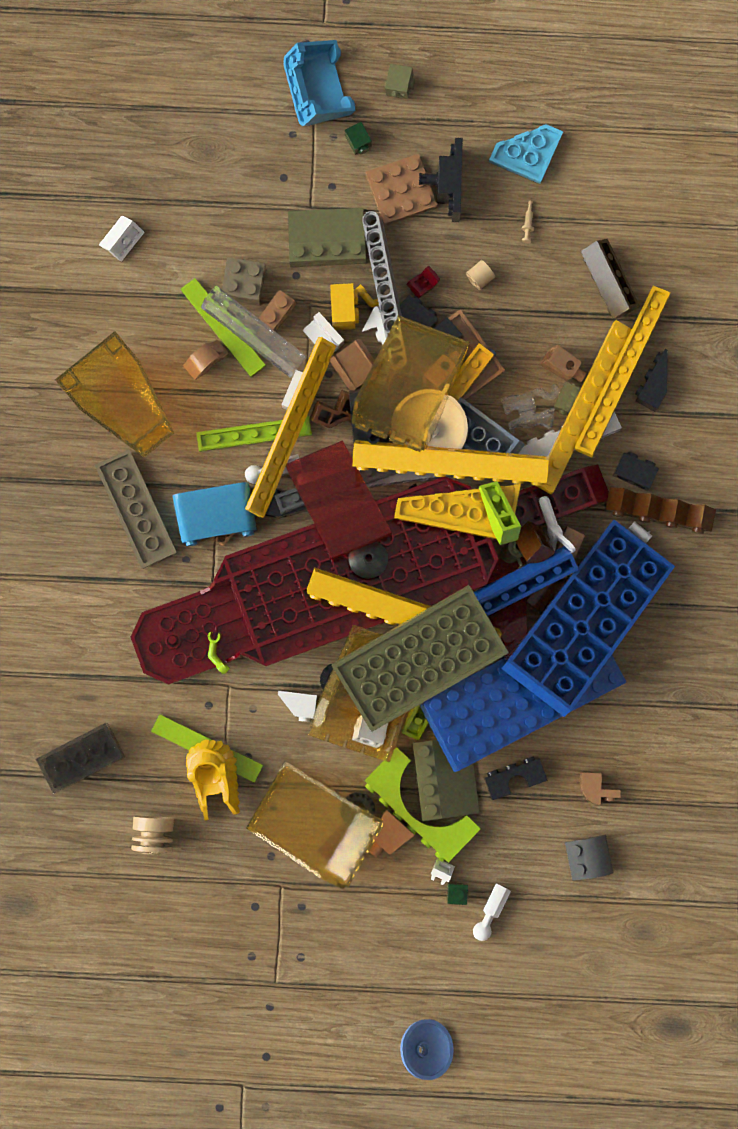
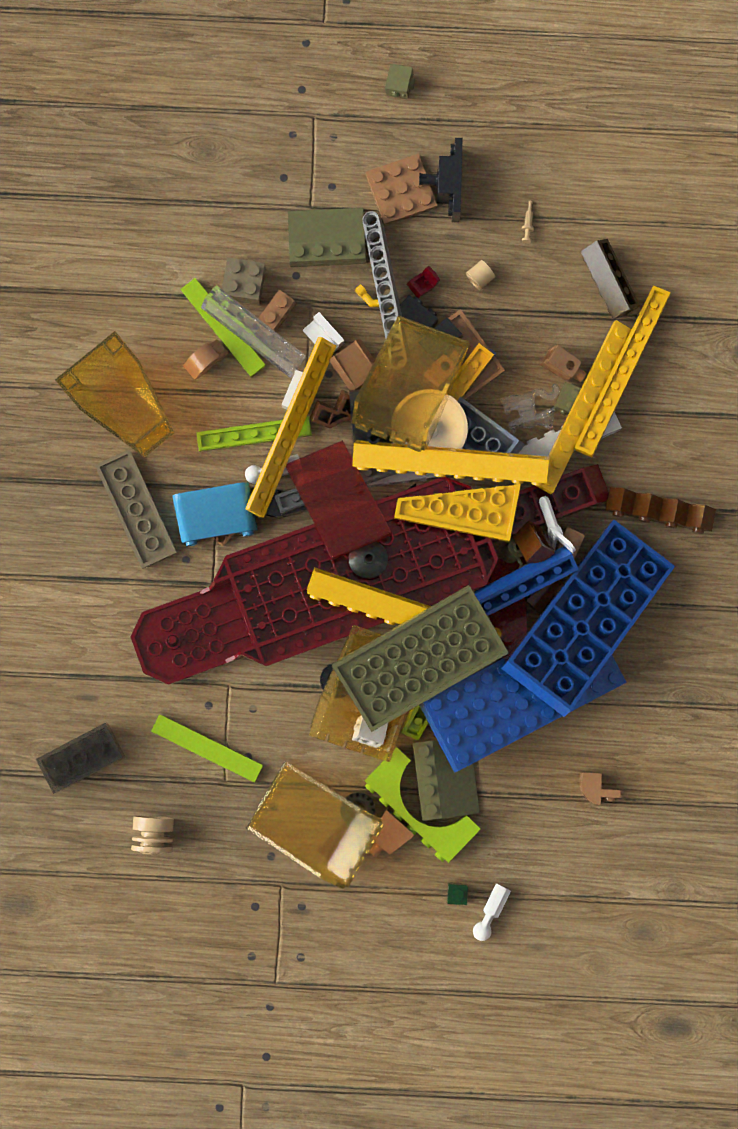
(122, 238): white panel -> none
(213, 772): yellow piece -> none
(220, 665): lime arm -> none
(300, 704): white slope -> none
(316, 83): dark azure windscreen -> none
(342, 305): yellow brick -> none
(358, 138): dark green brick -> none
(375, 321): white slope -> none
(435, 1053): medium blue dish -> none
(442, 870): white tile -> none
(498, 782): black arch -> none
(500, 514): lime slope -> none
(528, 152): medium azure plate -> none
(589, 858): dark grey brick -> none
(636, 471): black brick -> none
(640, 532): white pin -> none
(656, 385): black slope -> none

